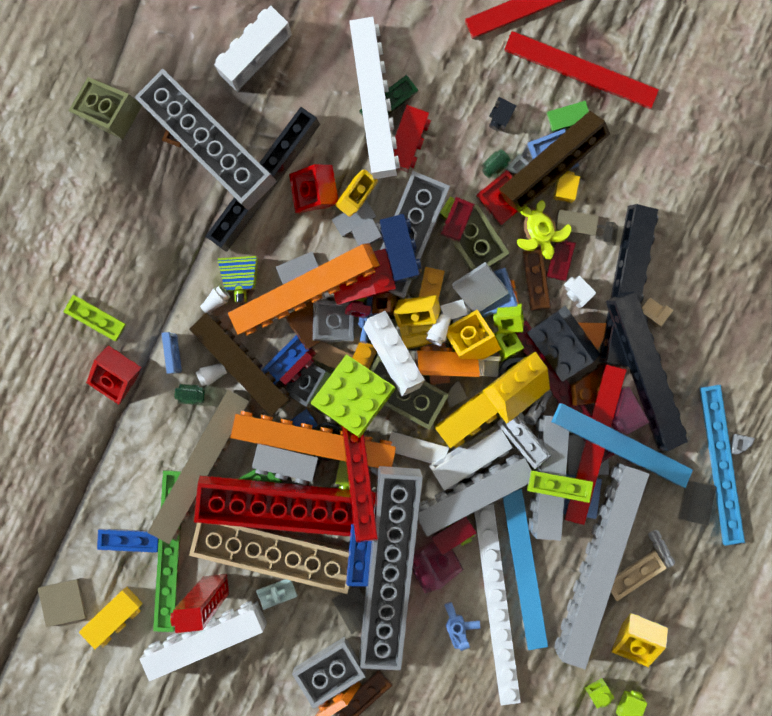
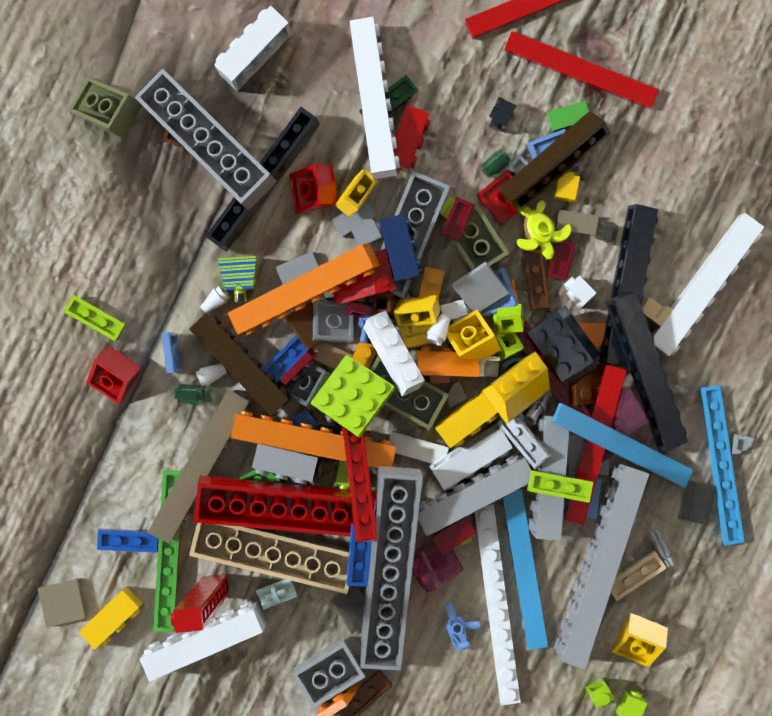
(706, 283): none -> white brick

